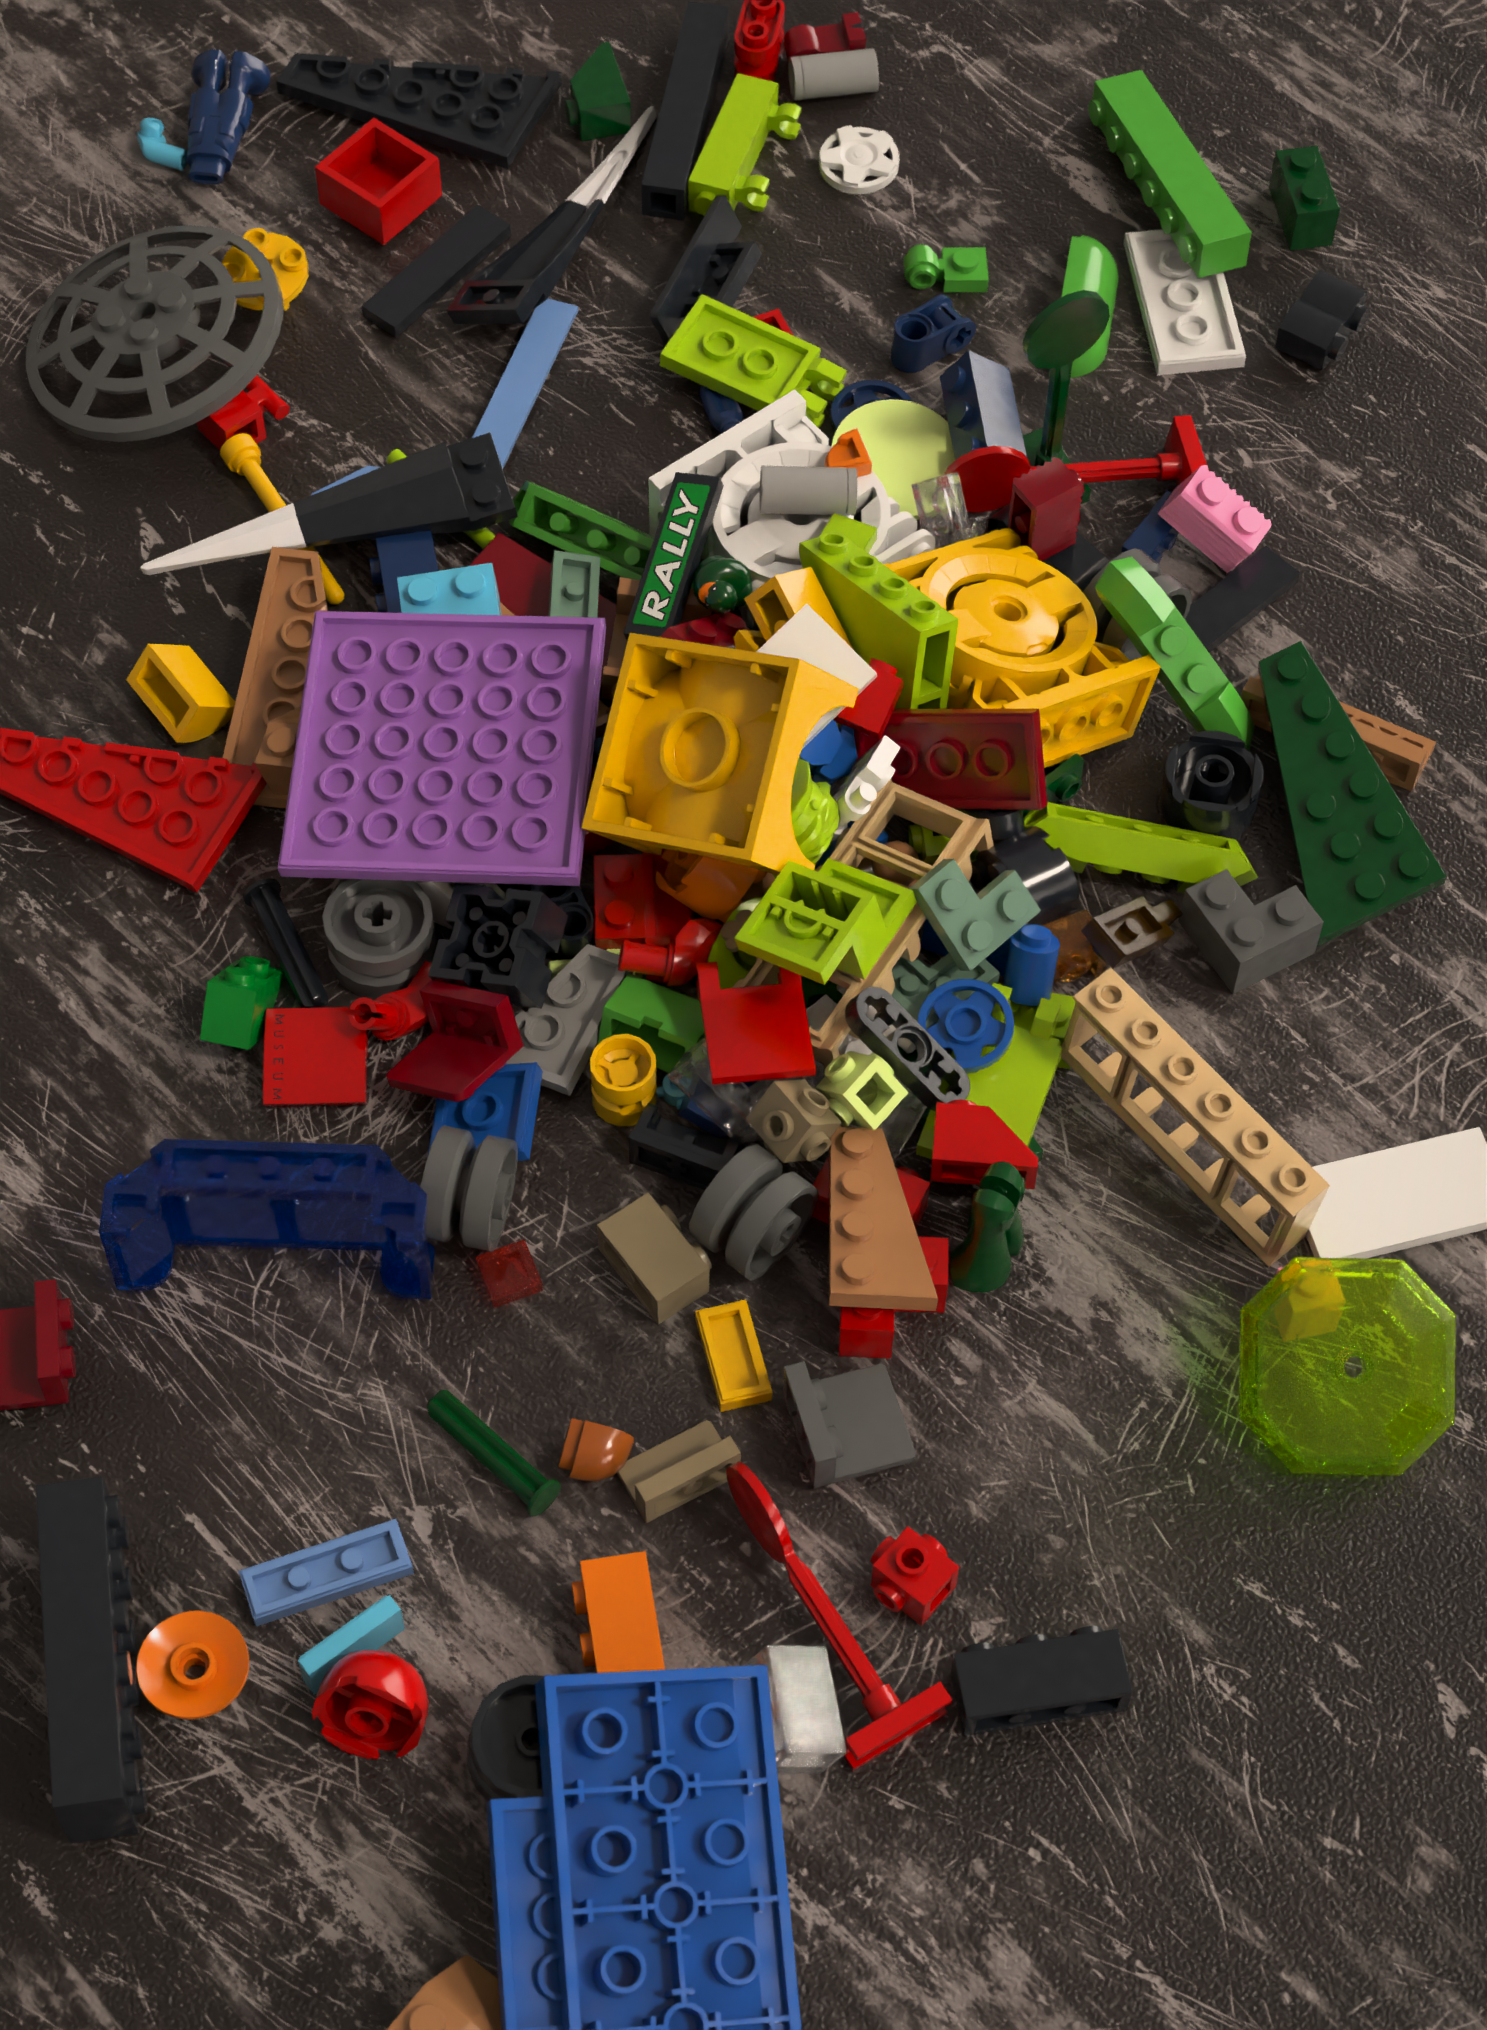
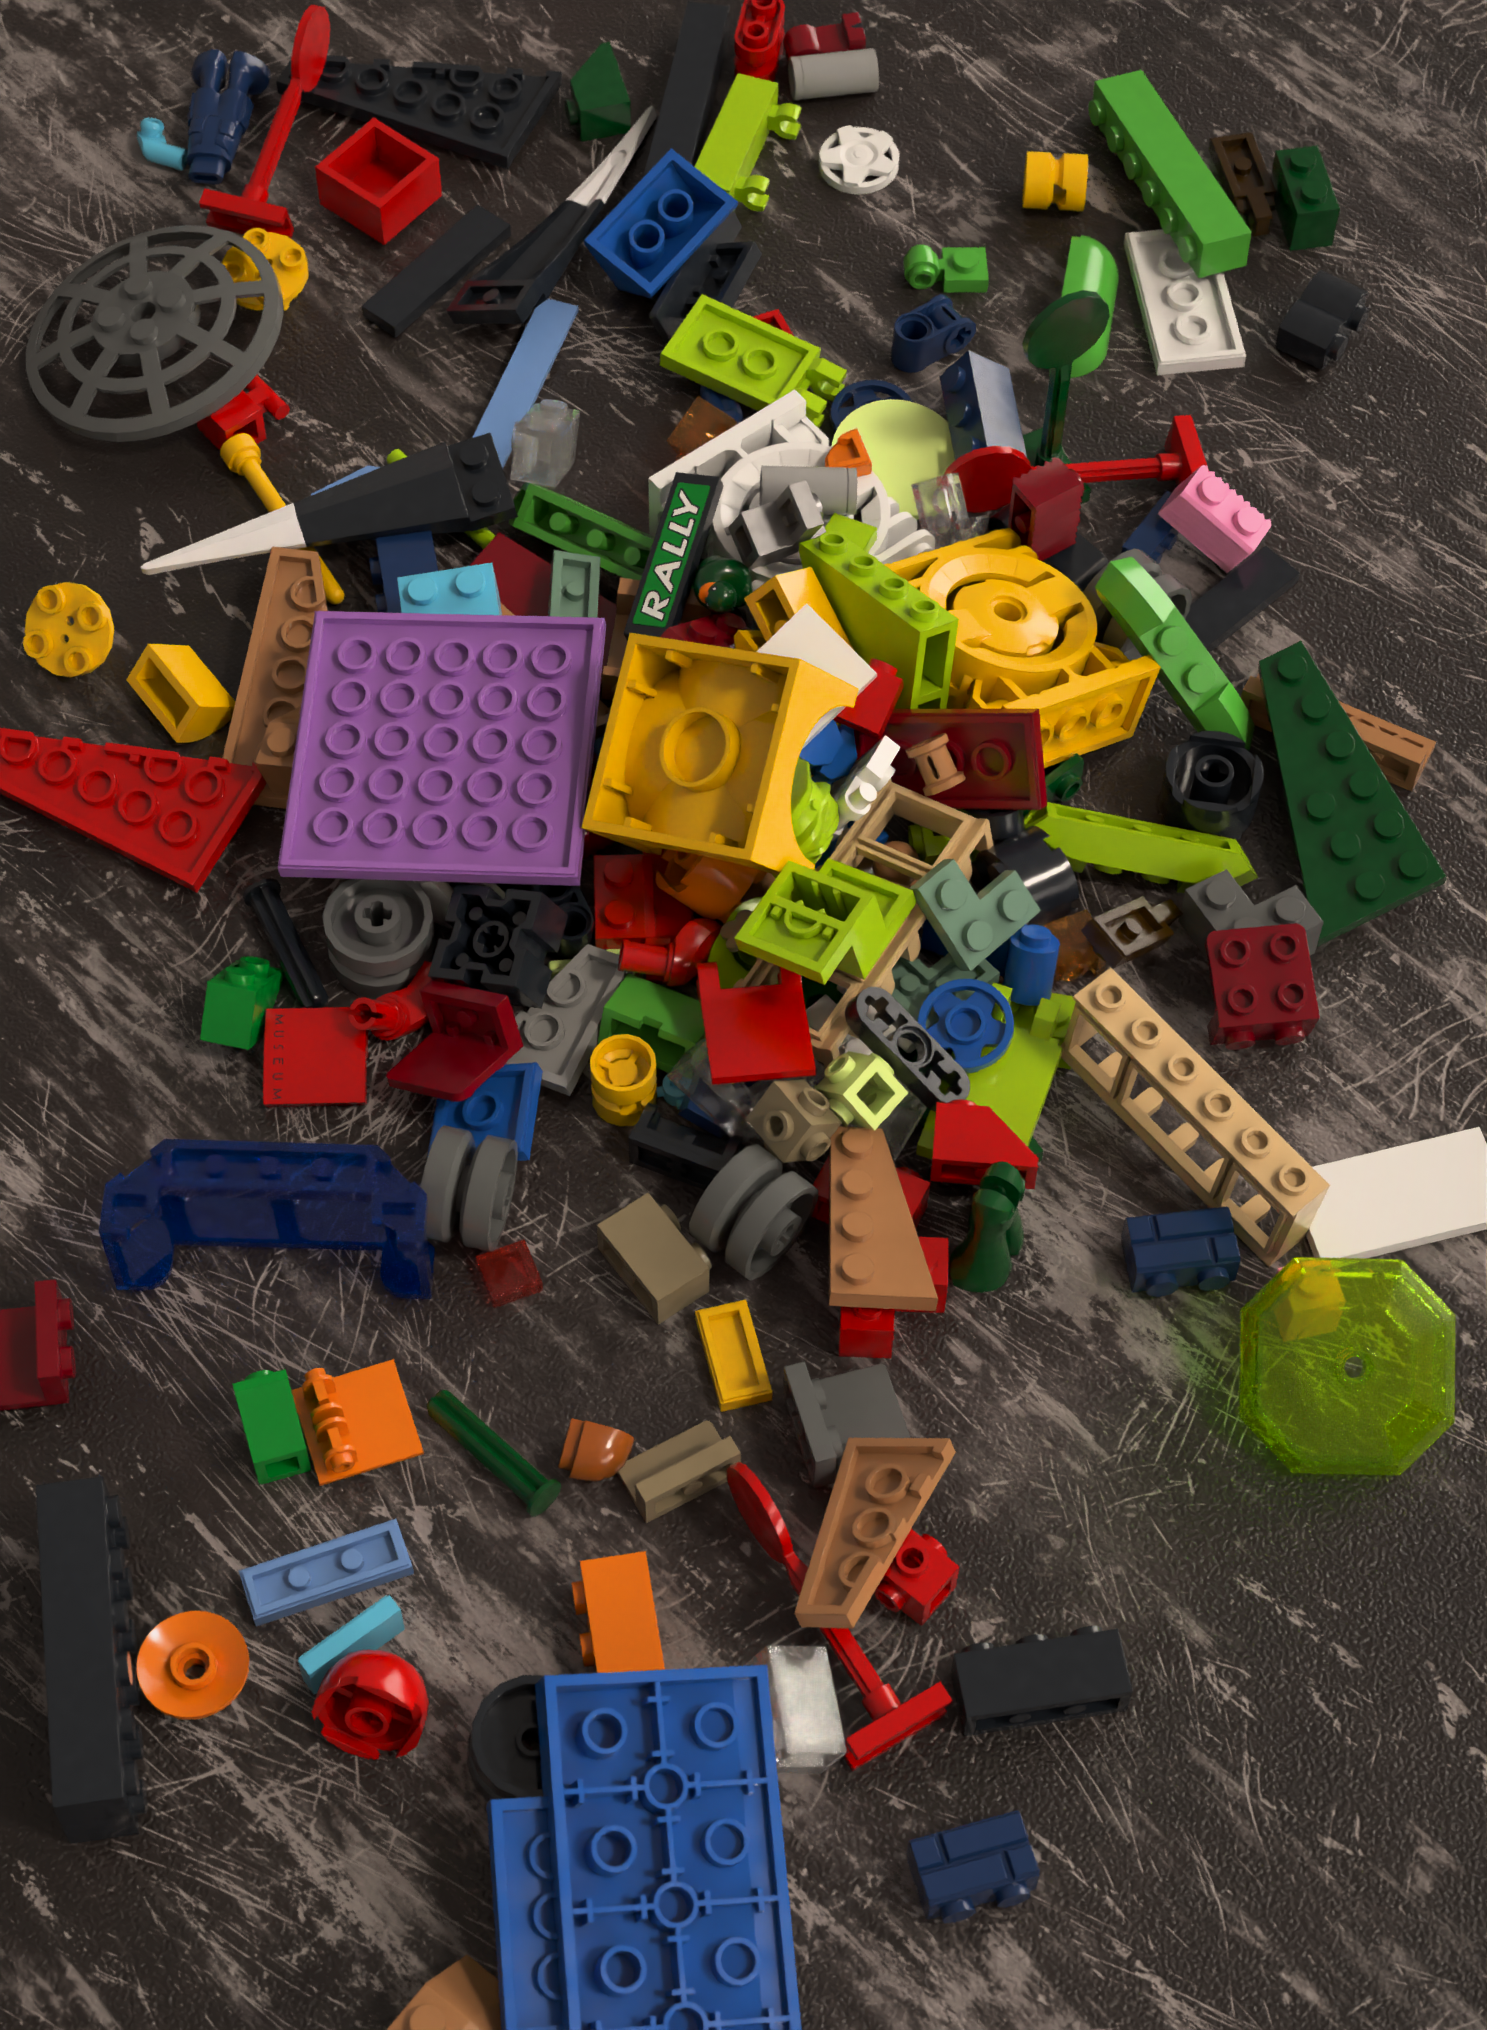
(50, 621): none -> yellow plate
(250, 209): none -> red piece
(271, 1425): none -> green slope
(355, 1421): none -> orange hinge
(544, 443): none -> clear brick
(658, 225): none -> blue slope
(698, 427): none -> clear orange brick
(778, 527): none -> flat silver brick
(867, 1519): none -> medium nougat wing
(935, 764): none -> medium nougat bush
(973, 1867): none -> dark blue brick
(1055, 181): none -> yellow wheel
(1180, 1250): none -> dark blue brick
(1245, 179): none -> dark brown hinge
(1261, 986): none -> dark red bracket

